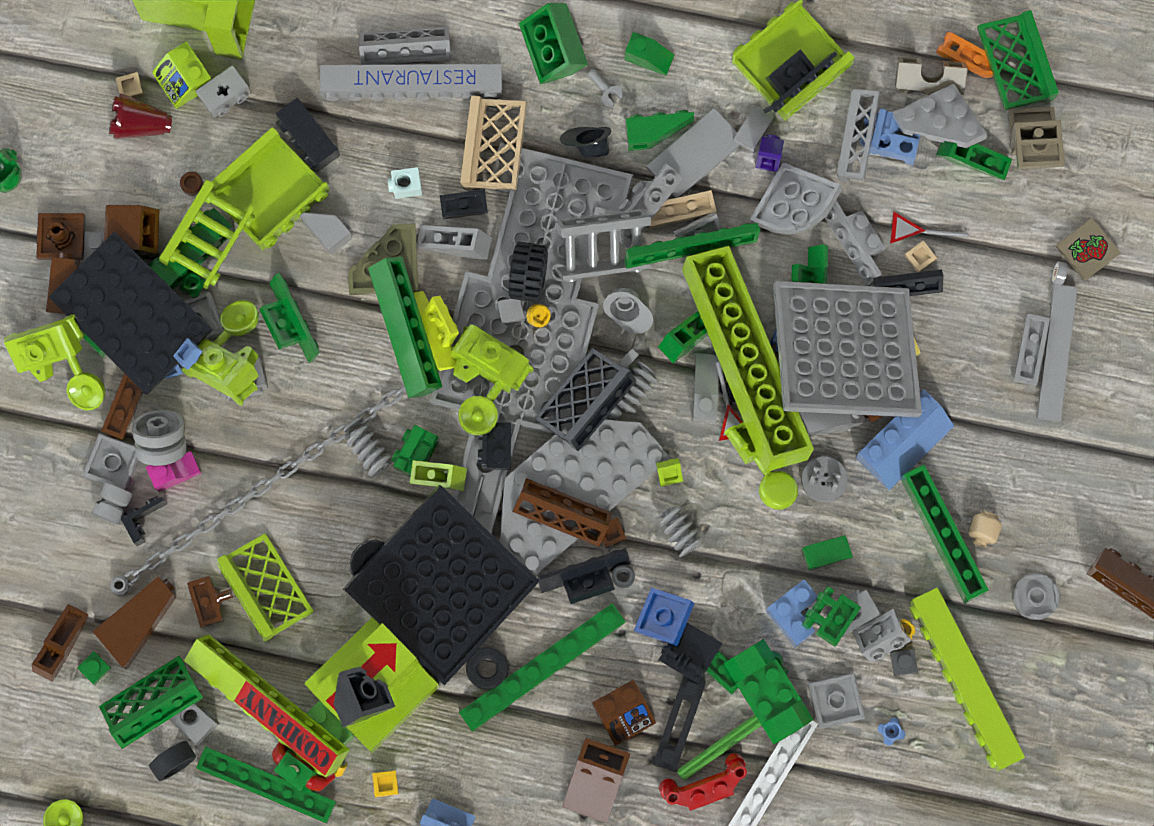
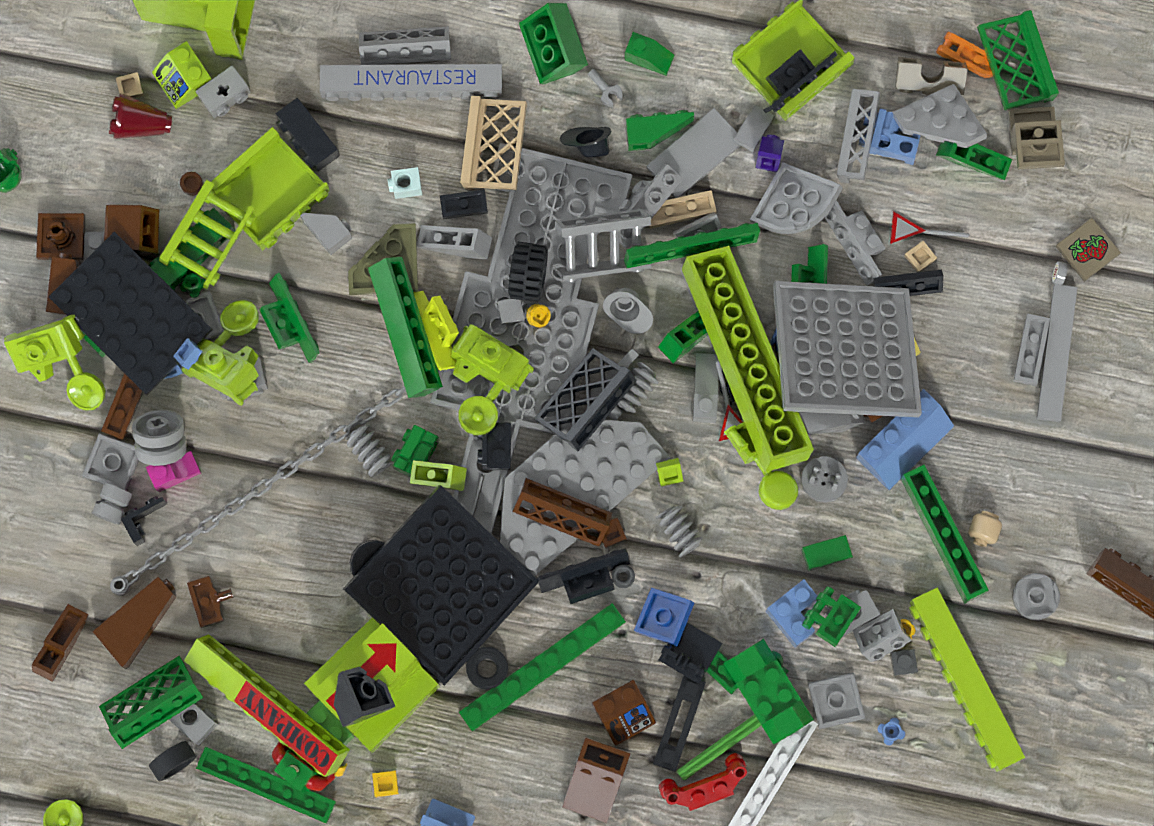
(94, 668): green plate -> none
(247, 598): lime fence -> none

